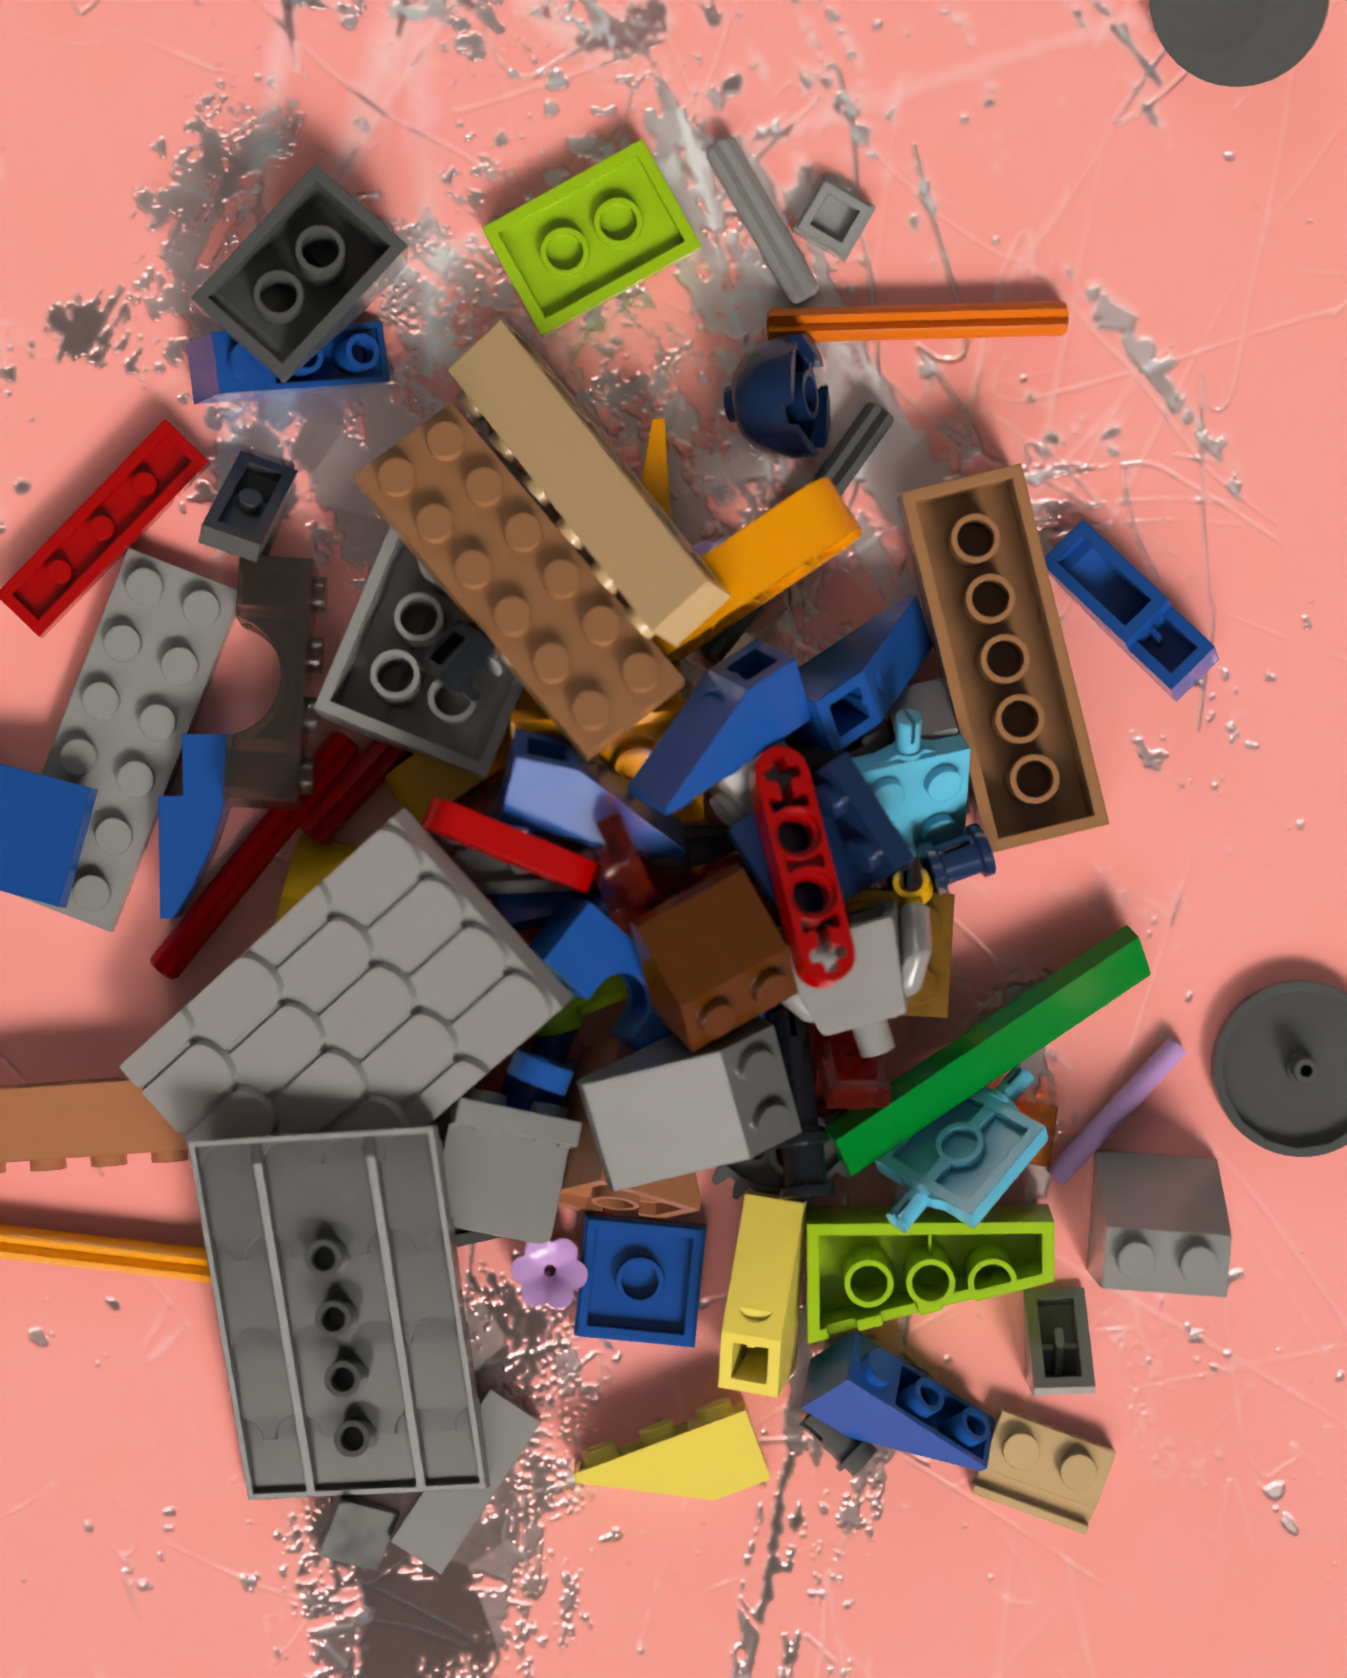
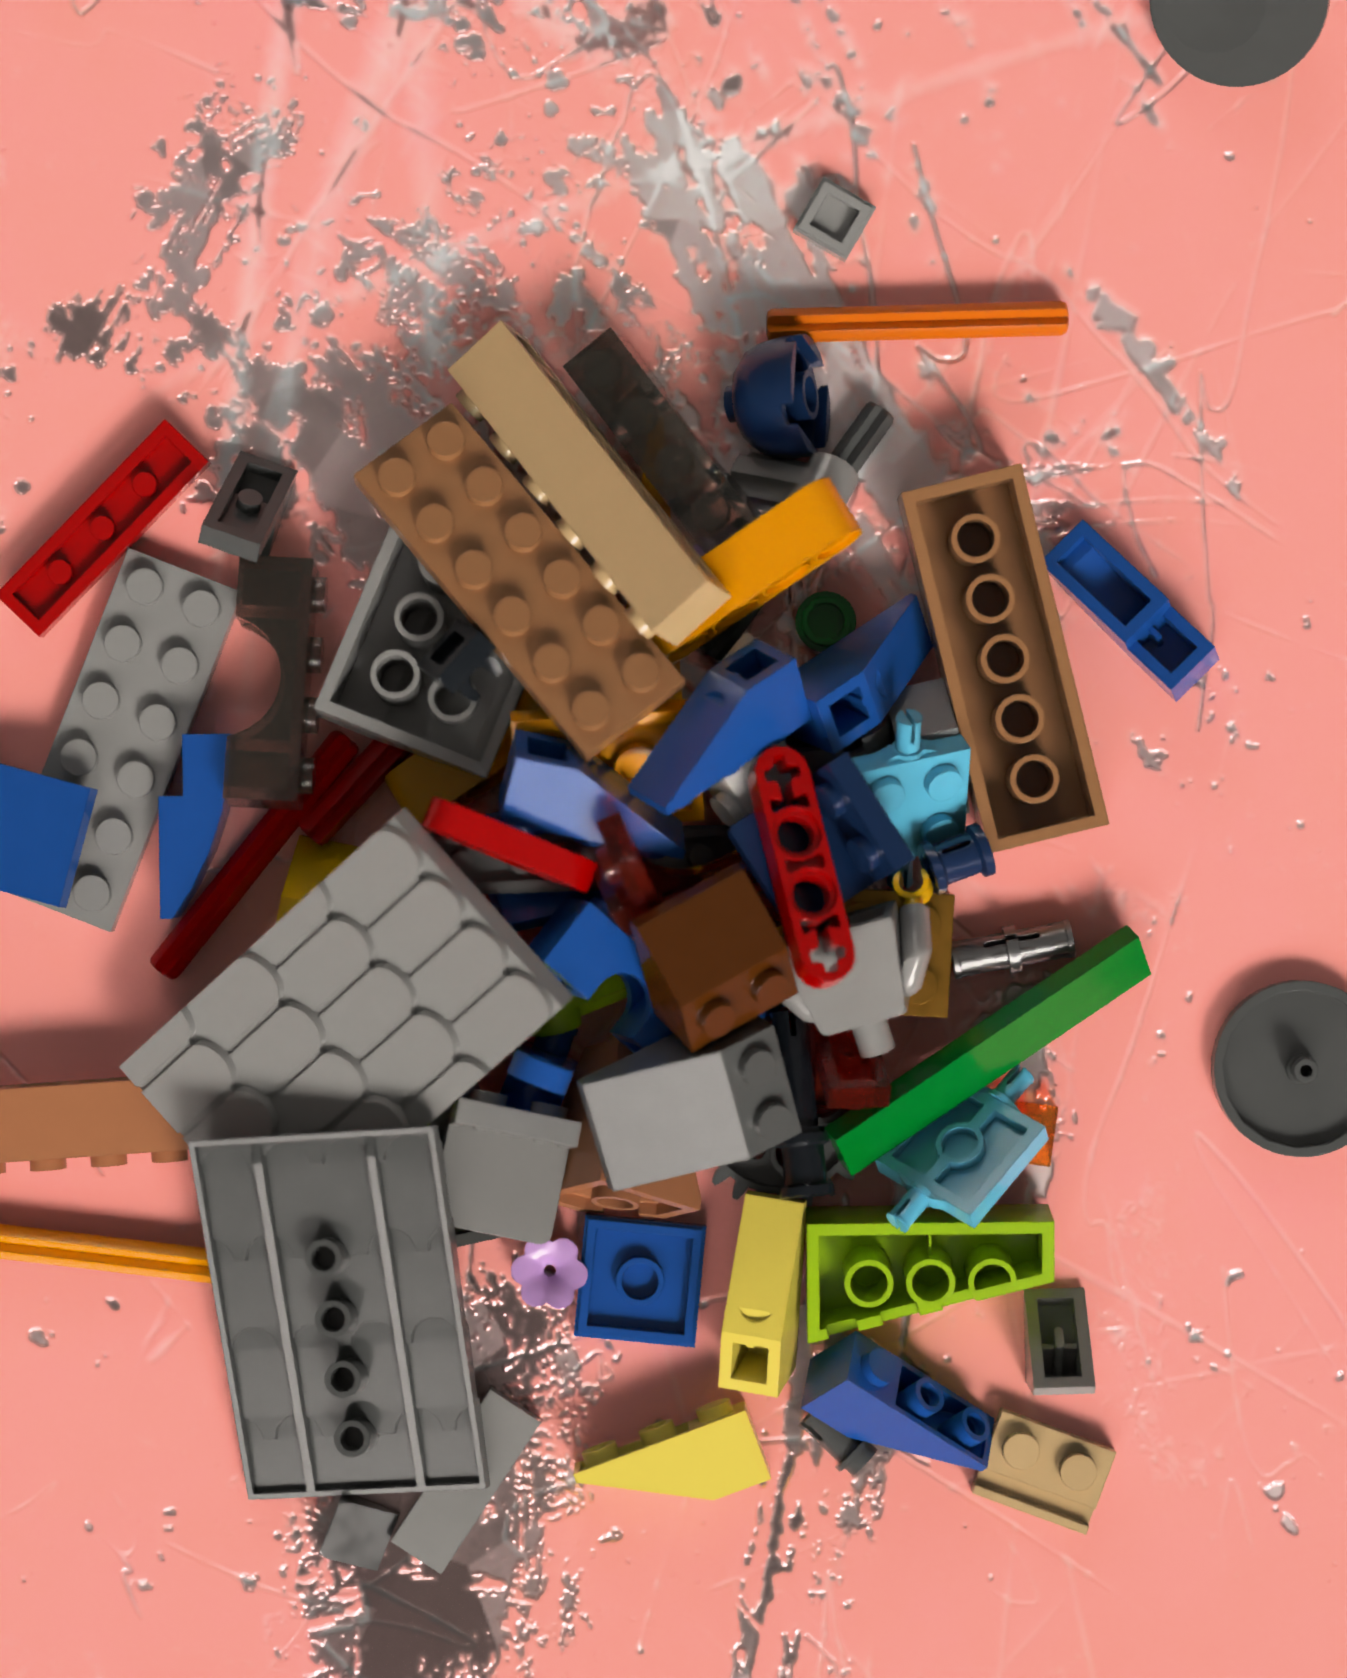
(229, 373): blue slope -> none
(302, 274): dark grey slope -> none
(592, 238): lime plate -> none
(660, 440): none -> clear smoke arch
(762, 220): light grey axle -> none
(773, 479): none -> light grey piece
(824, 620): none -> green plate
(1012, 949): none -> flat silver pin
(1116, 1111): lavender bar -> none
(1158, 1224): light grey slope -> none

